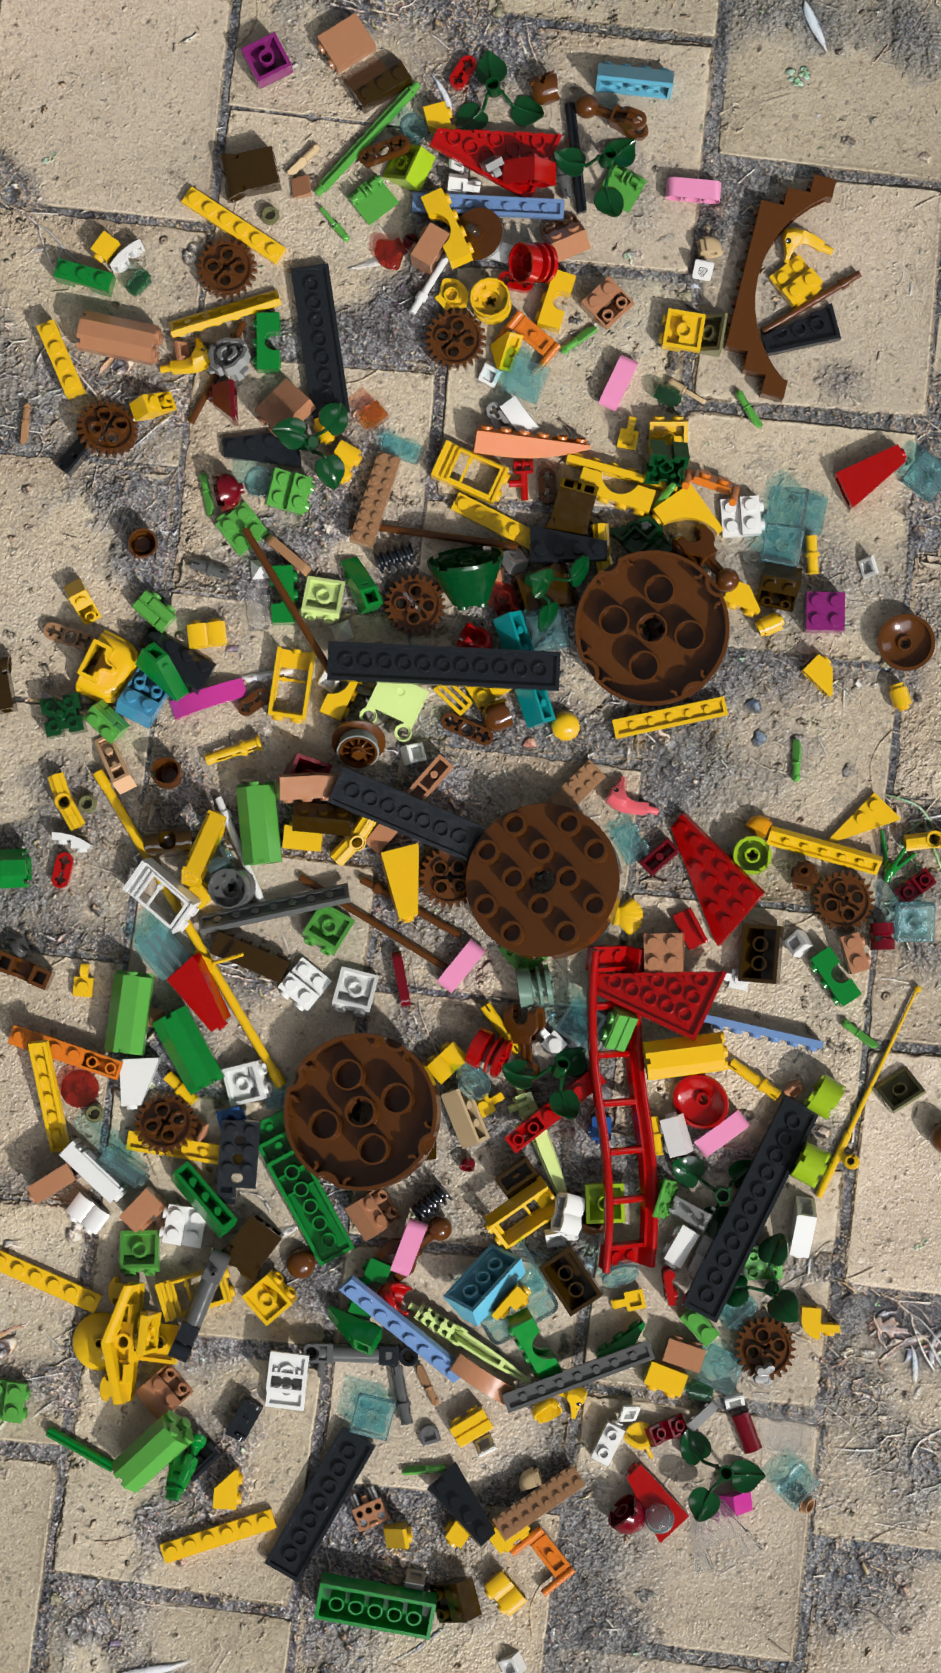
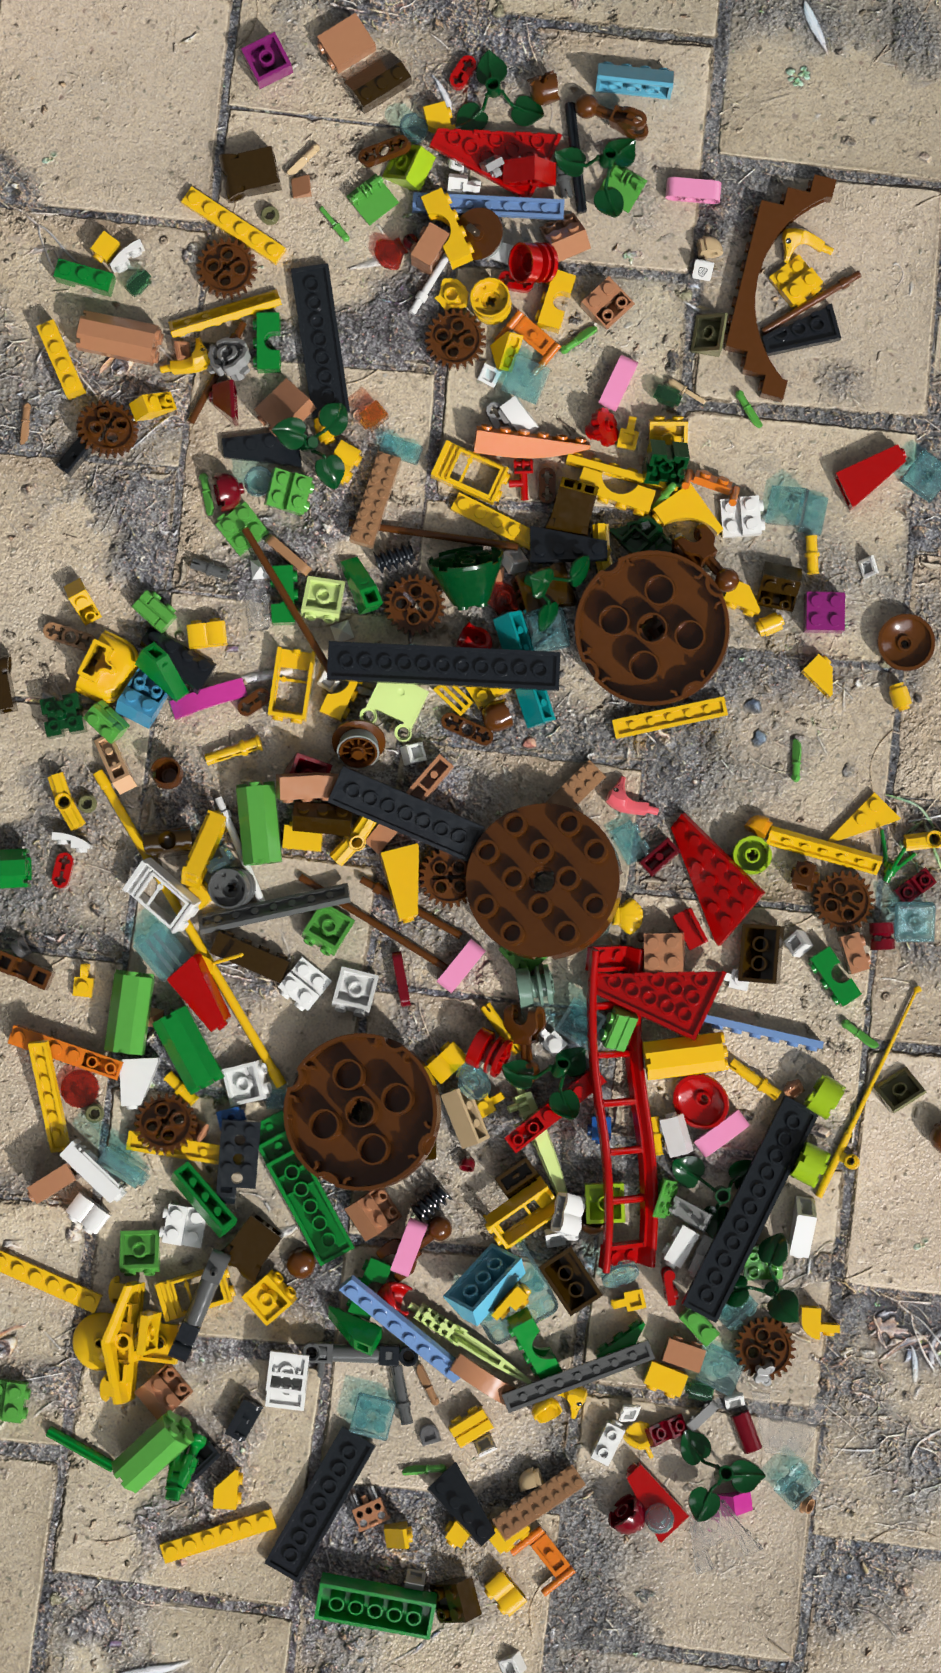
(142, 543): reddish brown helmet -> none
(142, 1209): nougat brick -> none
(369, 136): bright green piece -> none
(565, 726): yellow hair -> none
(602, 427): none -> red plant
(682, 331): yellow plate -> none
(792, 539): clear light blue brick -> none

